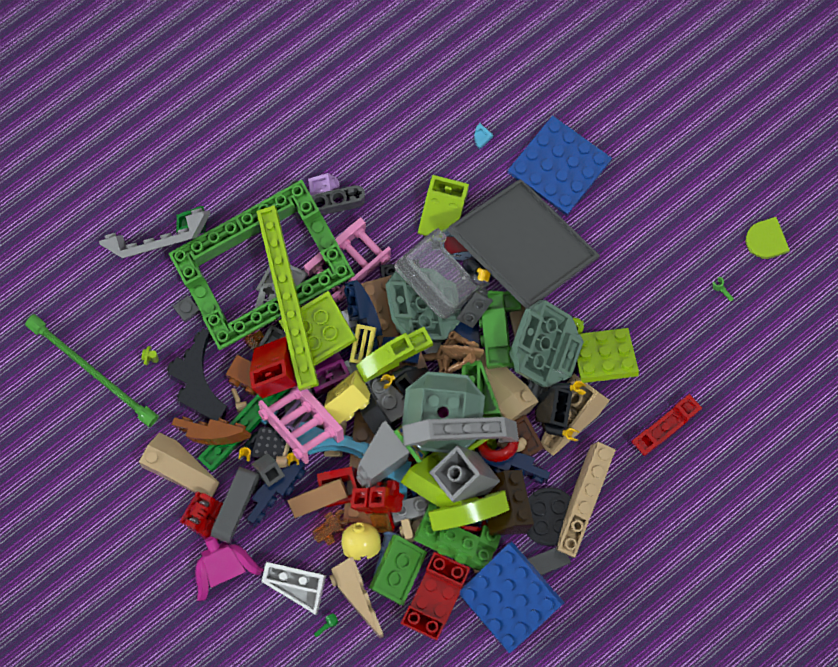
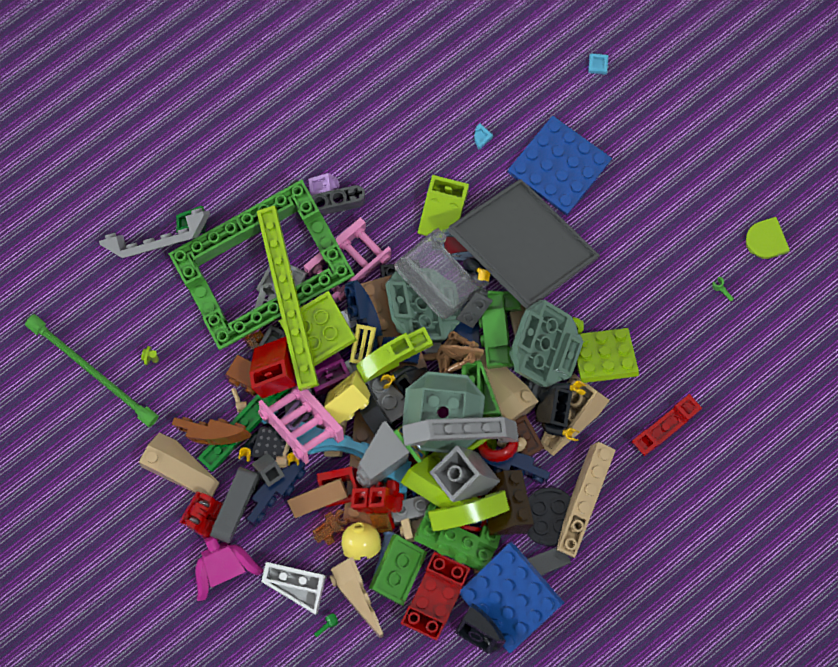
(186, 309): dark grey plate -> none
(190, 373): black arch -> none
(480, 630): none -> black slope
(598, 64): none -> medium azure tile

